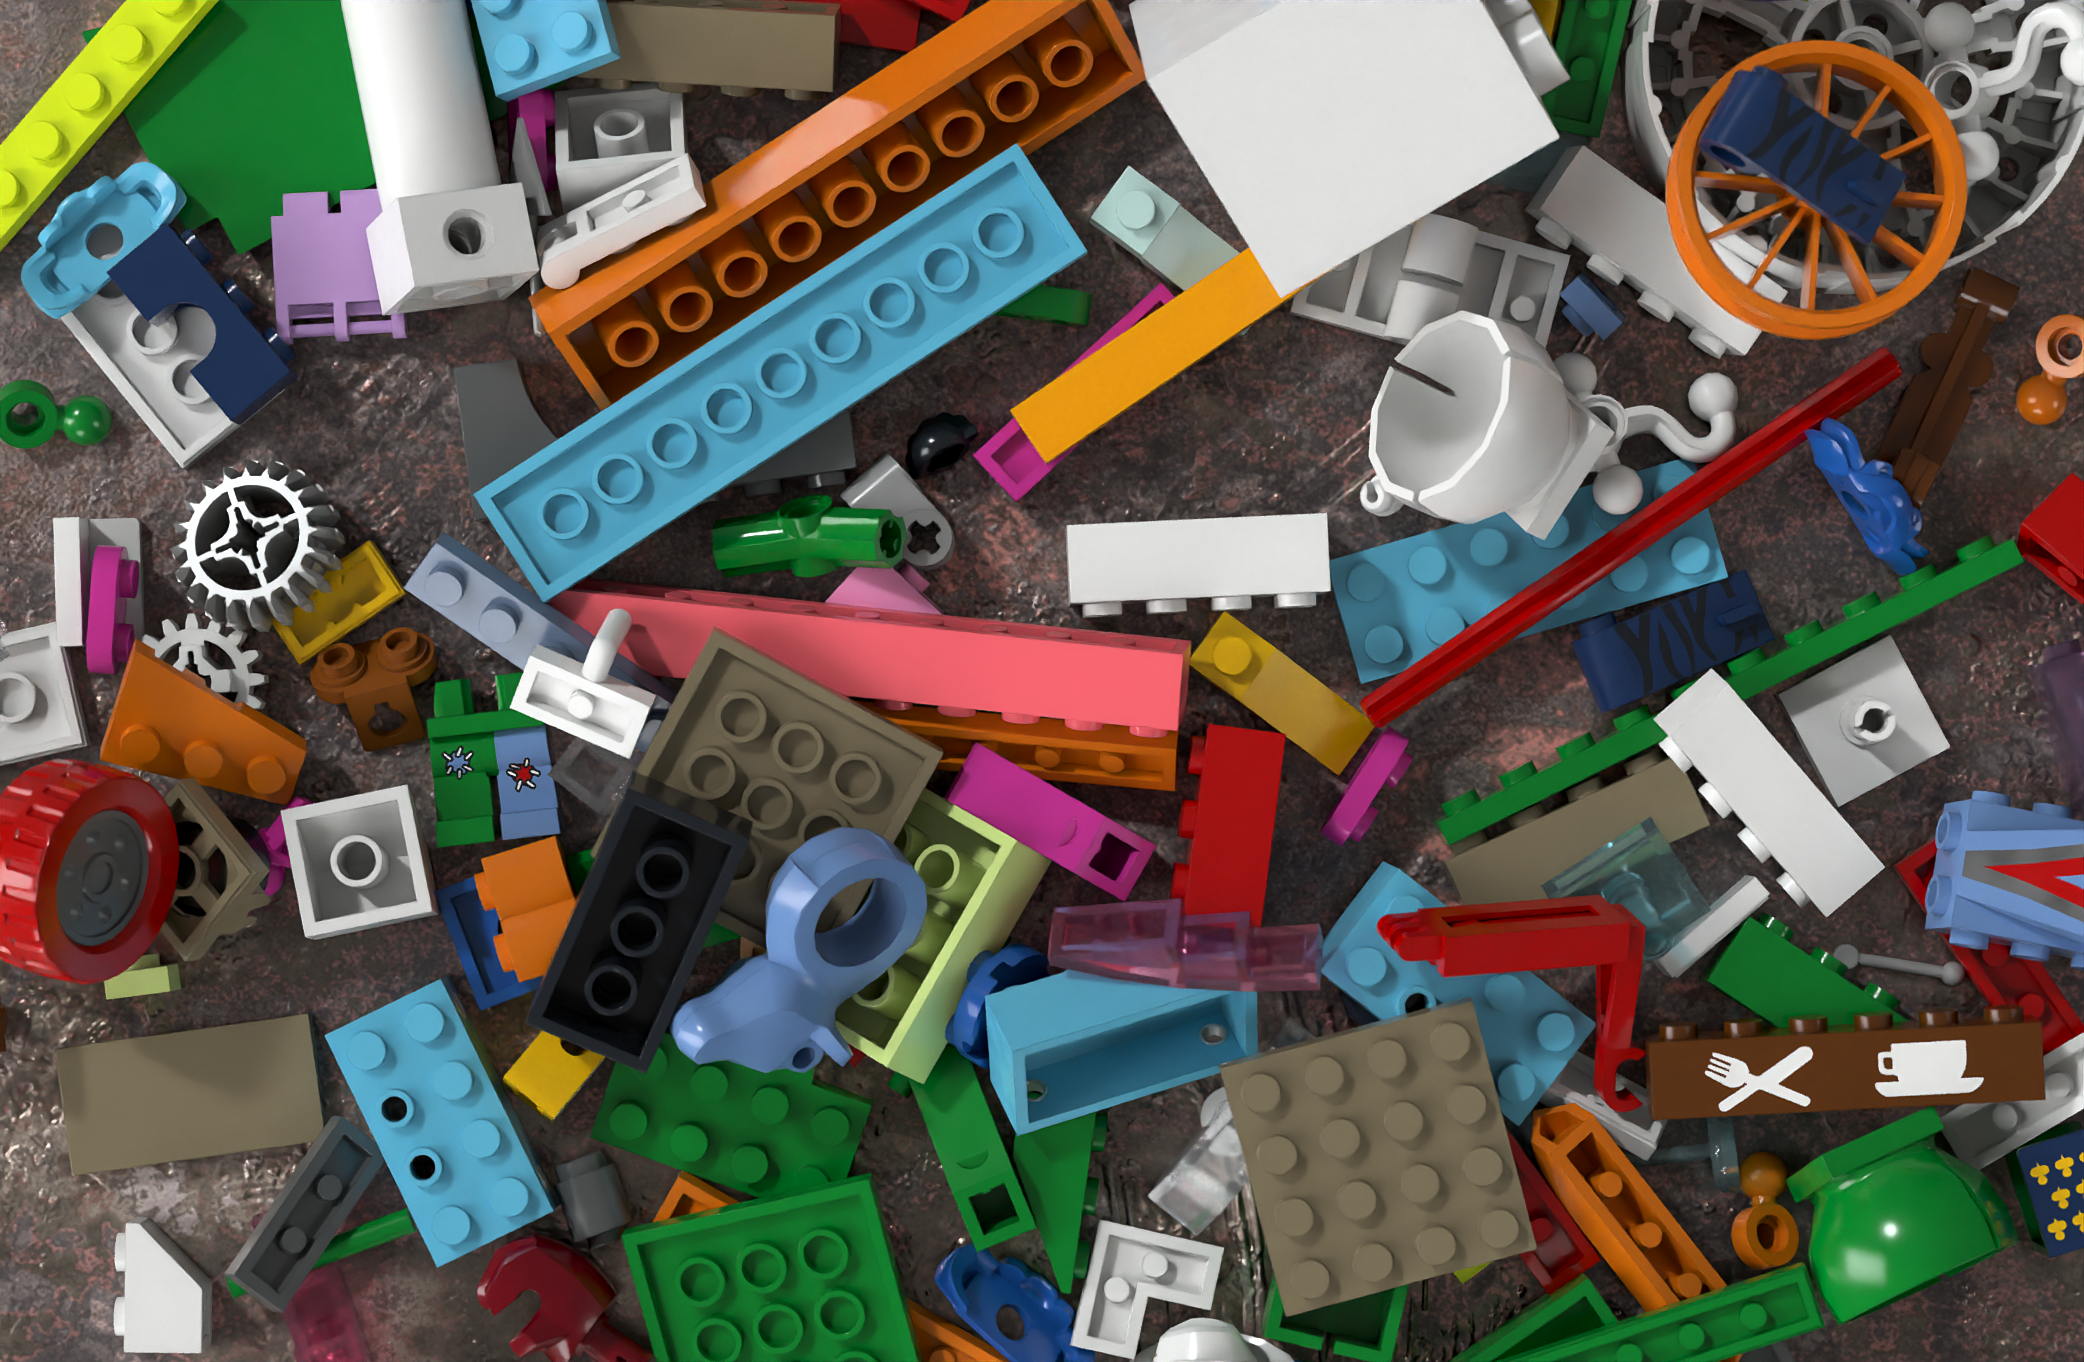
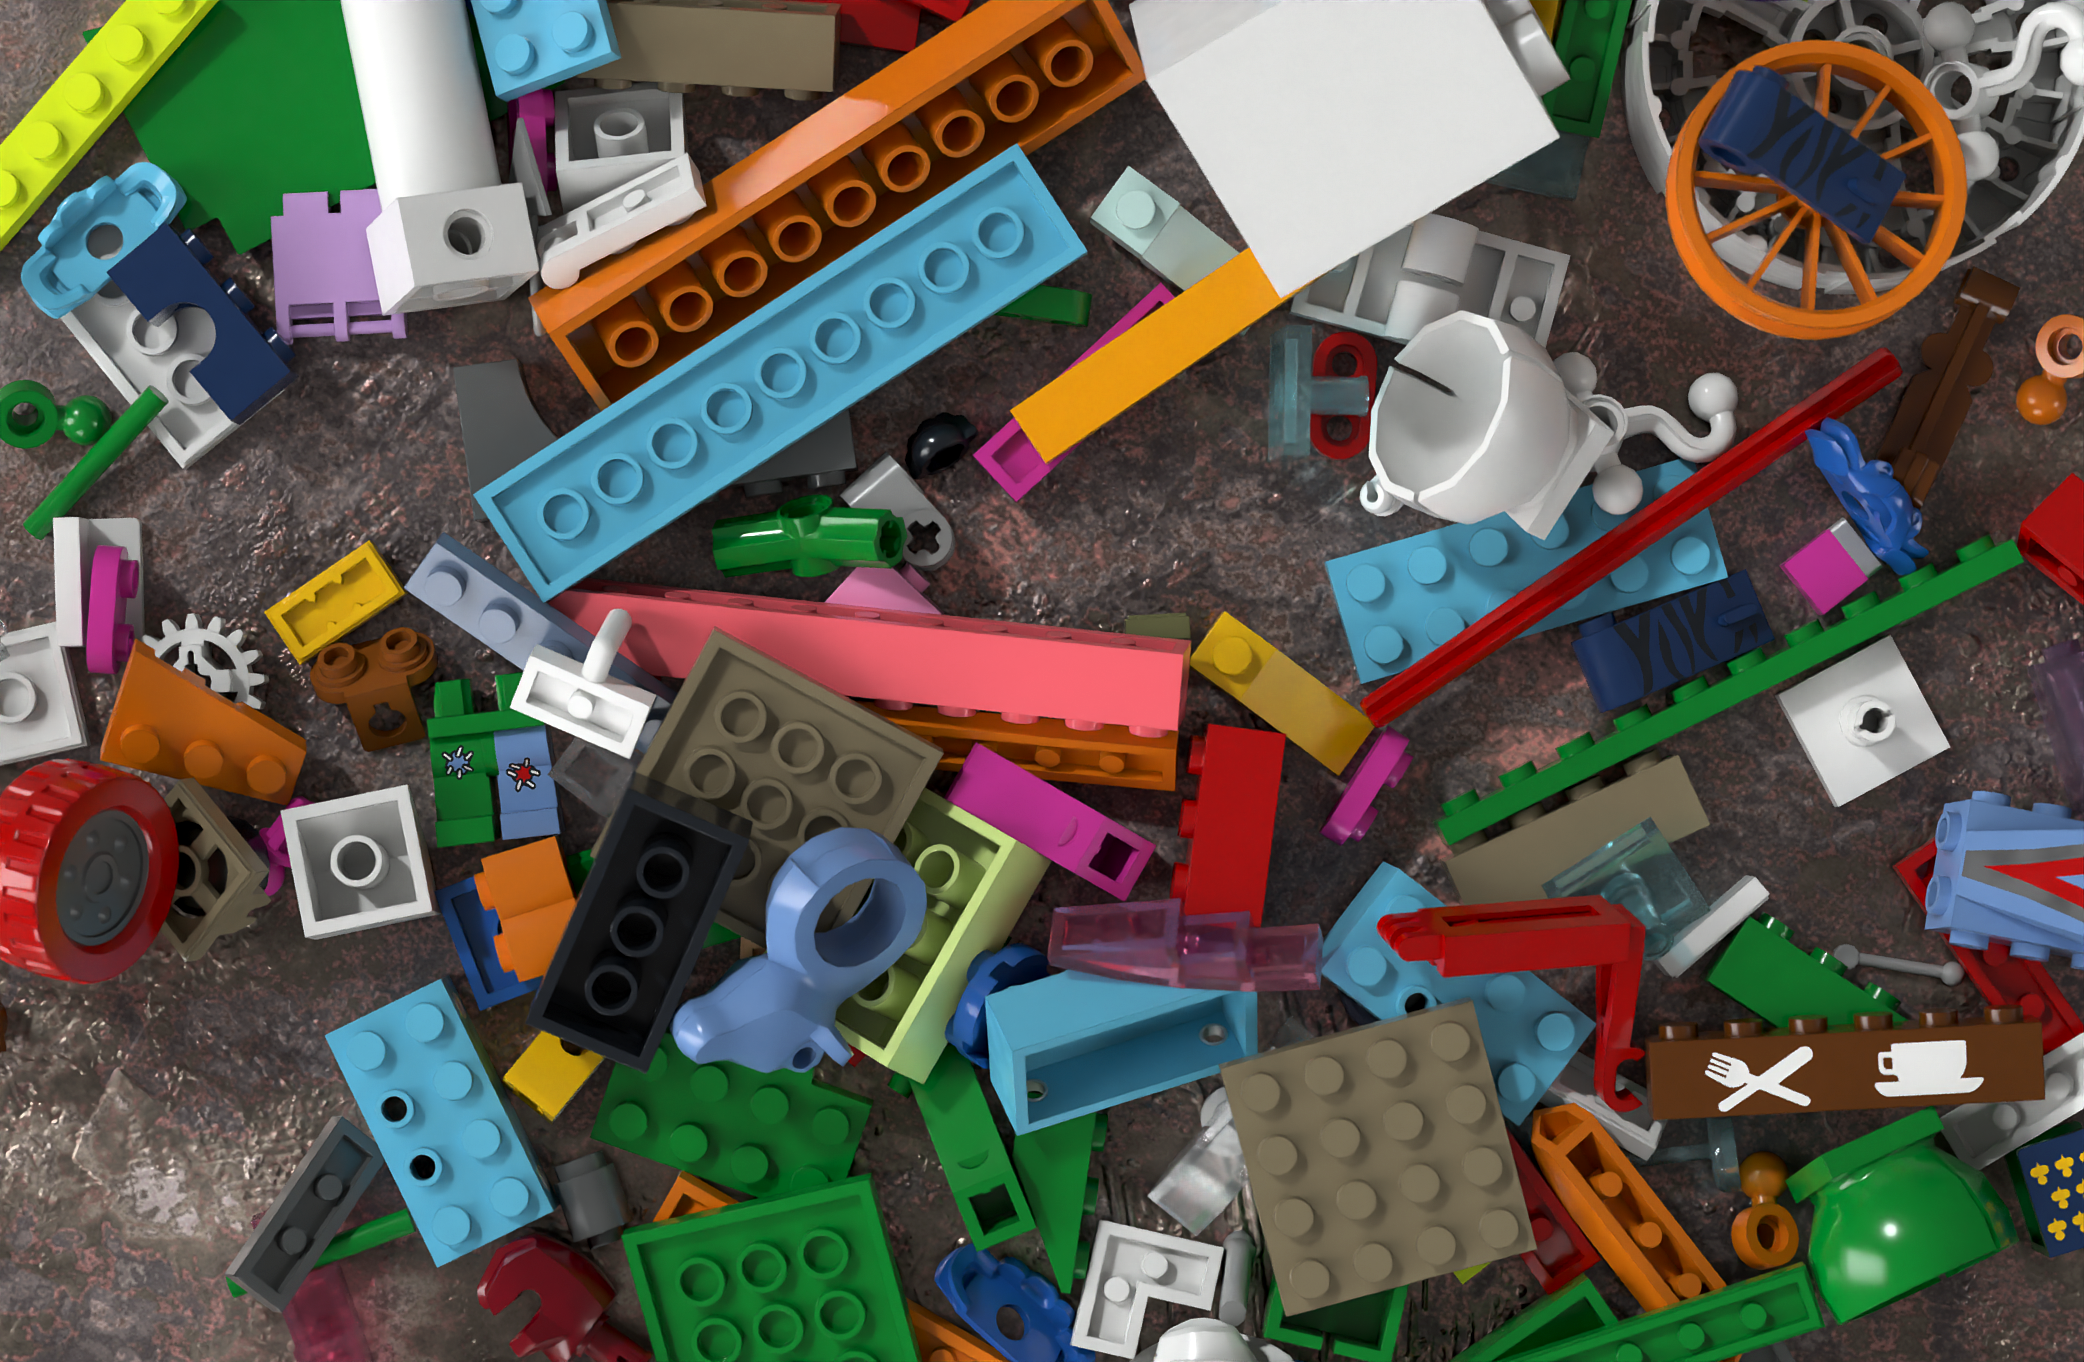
(96, 462): none -> green bar
(144, 978): yellowish green plate -> none
(165, 1294): white slope -> none
(191, 1094): dark tan tile -> none
(211, 556): light grey gear -> none
(1159, 625): none -> olive tile
(1198, 561): white brick -> none
(1236, 1266): none -> light grey piece
(1298, 394): none -> clear light blue tile
(1366, 365): none -> red plate
(1590, 308): medium blue plate -> none
(1631, 241): white brick -> none
(1768, 793): white brick -> none
(1831, 566): none -> dark pink piece

